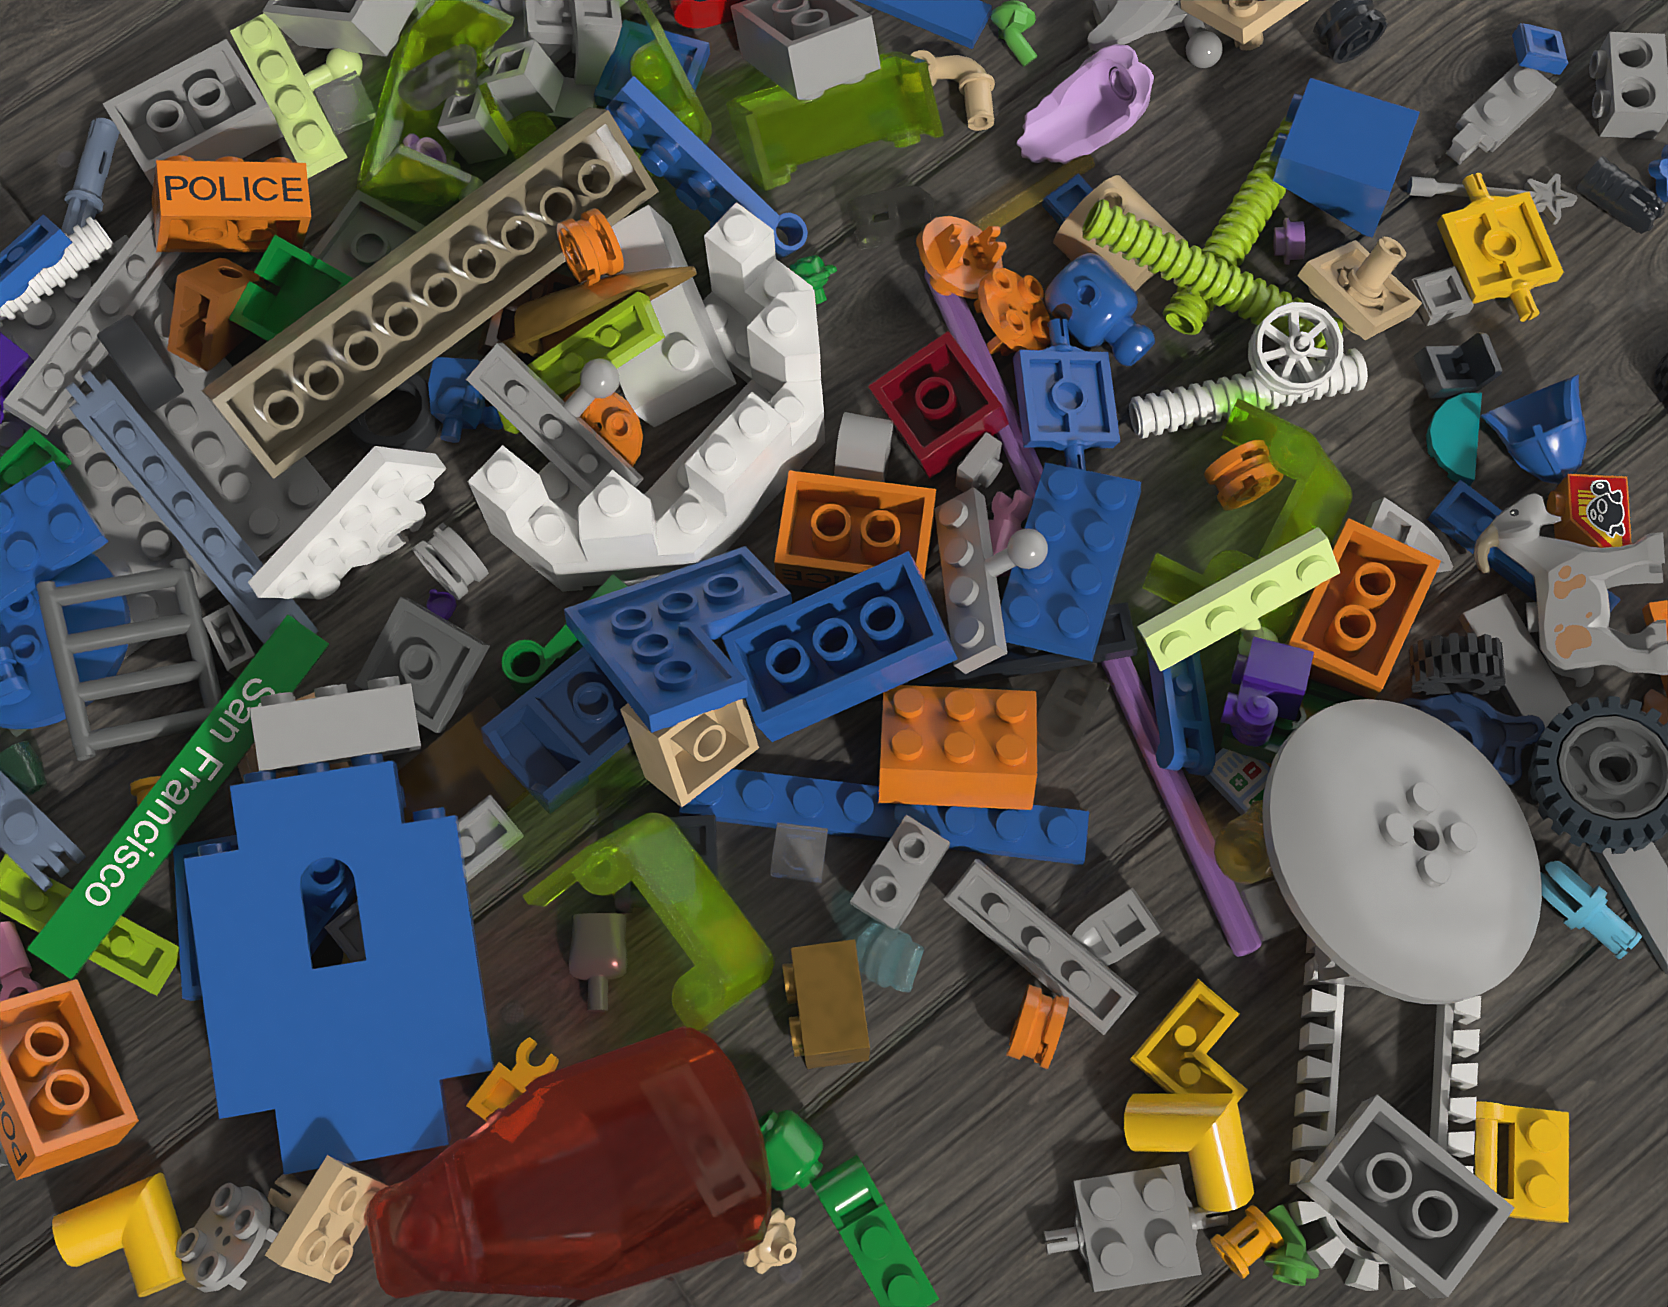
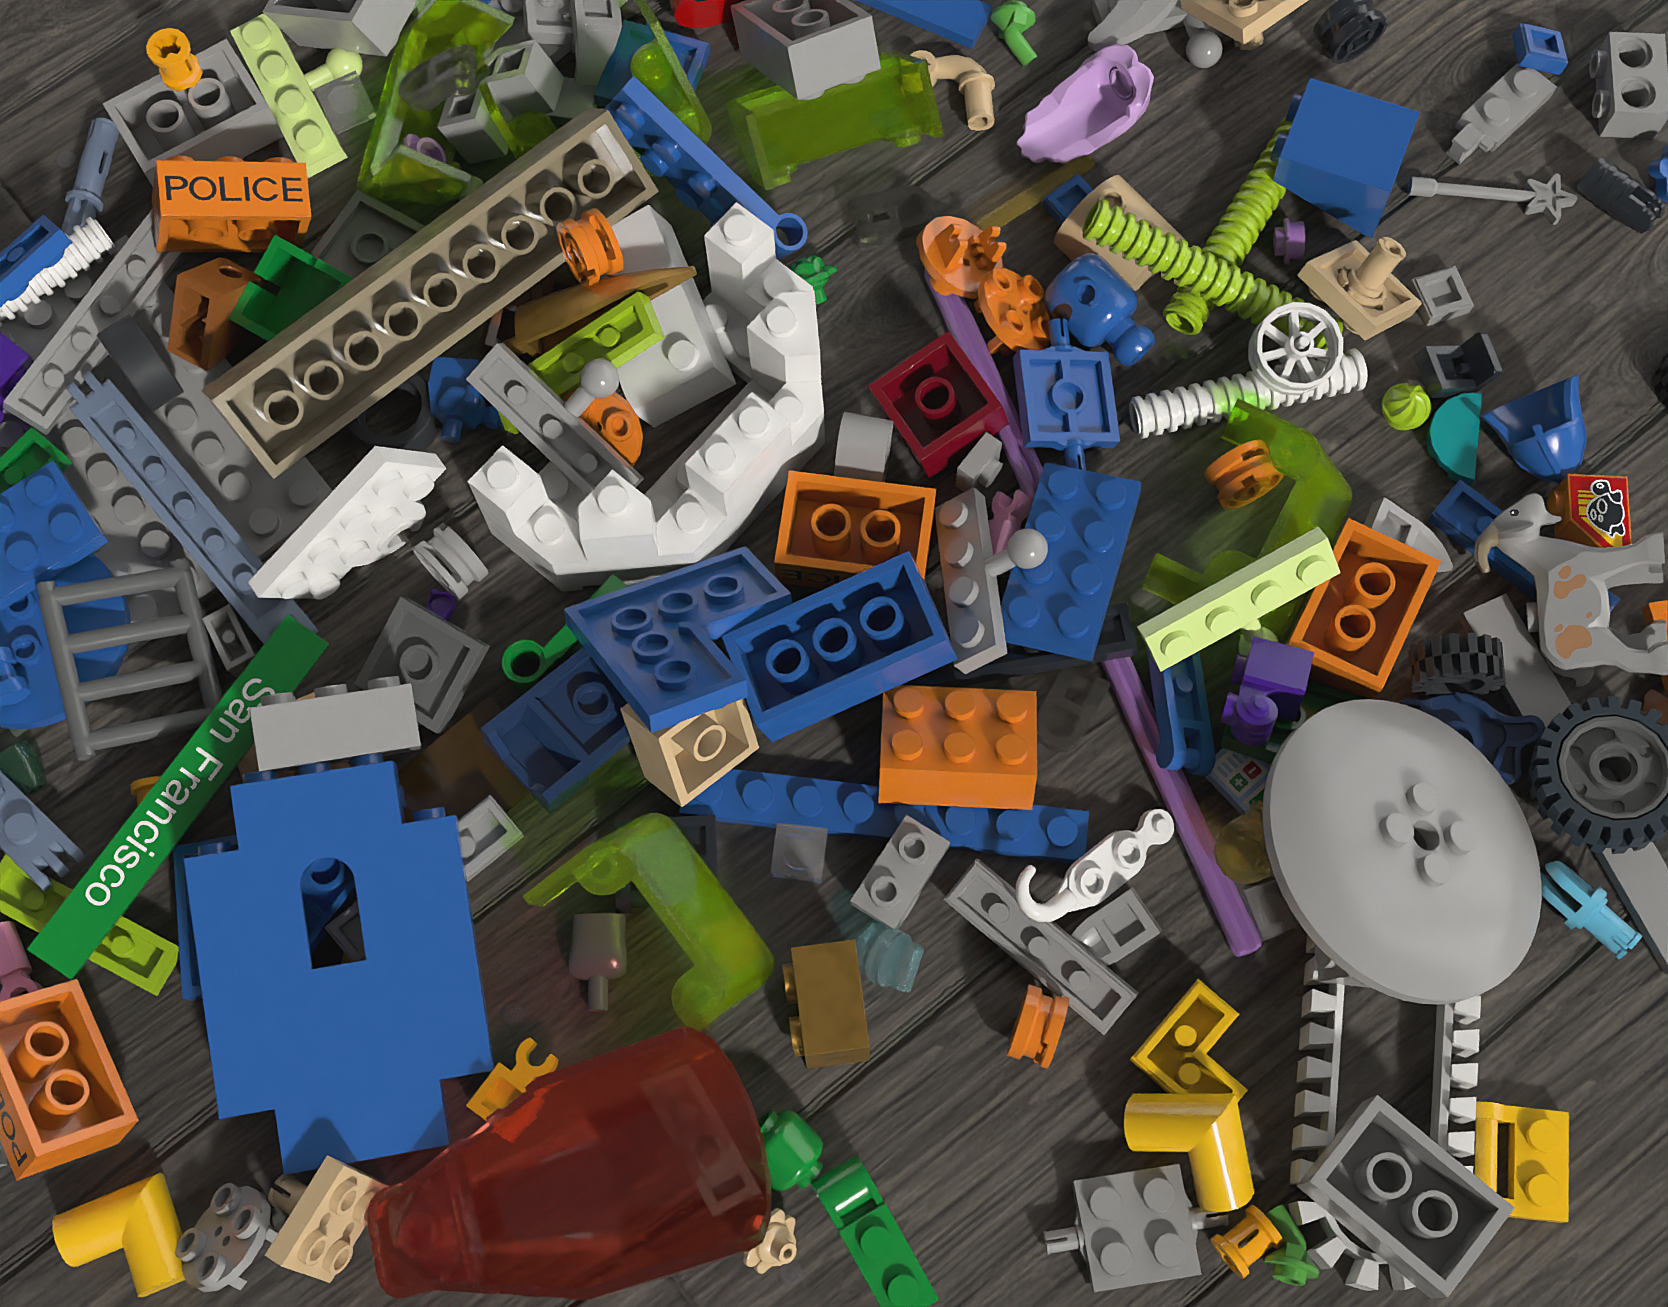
(176, 55): none -> light orange bush
(1099, 870): none -> white piece
(1405, 406): none -> lime plate
(1500, 247): yellow plate -> none

